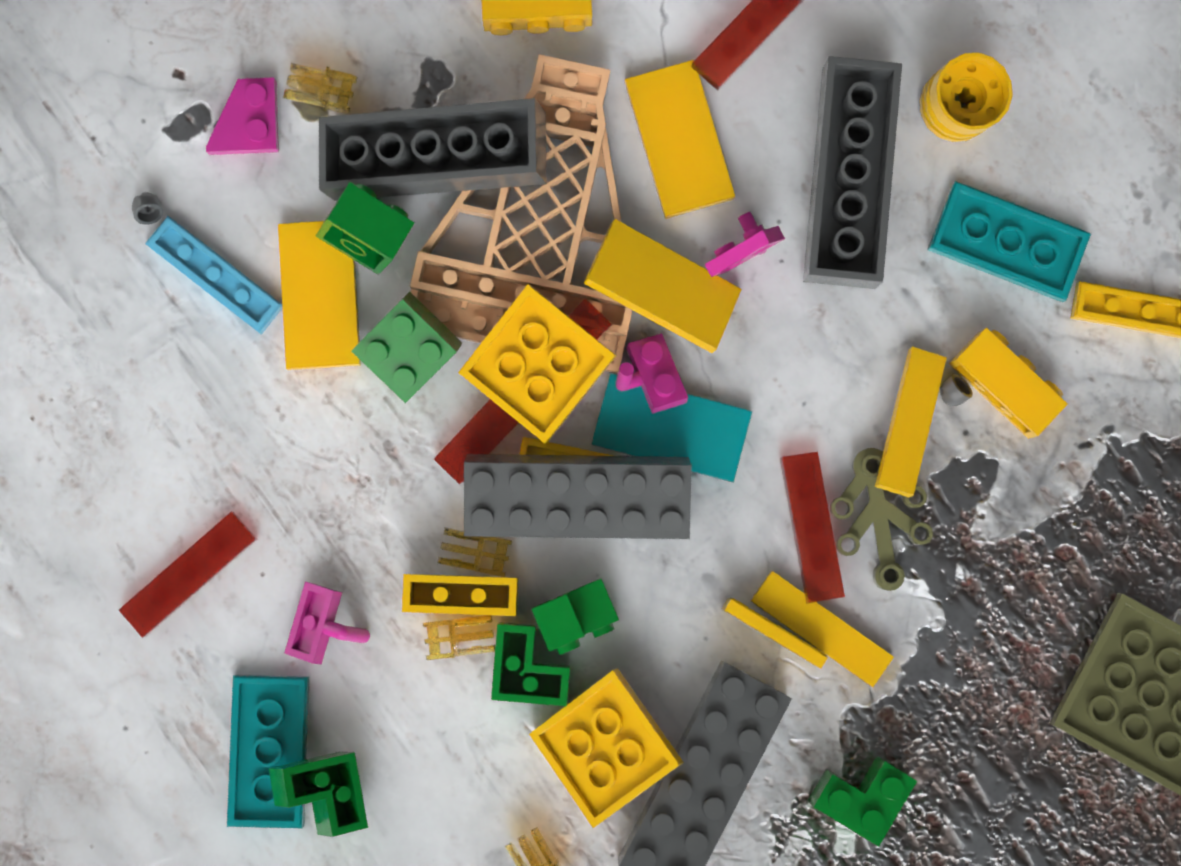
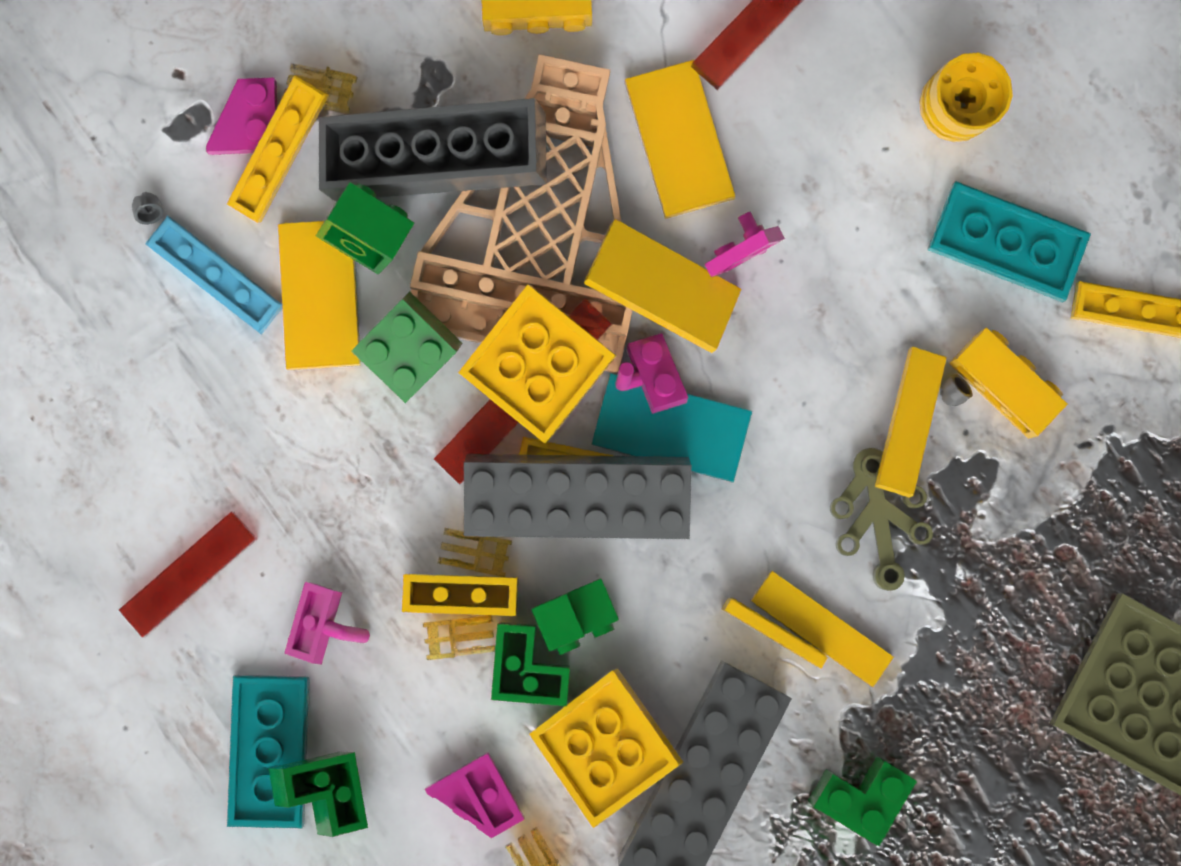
(277, 149): none -> yellow tile
(479, 796): none -> dark pink wing
(812, 527): clear red tile -> none
(852, 172): dark grey brick -> none

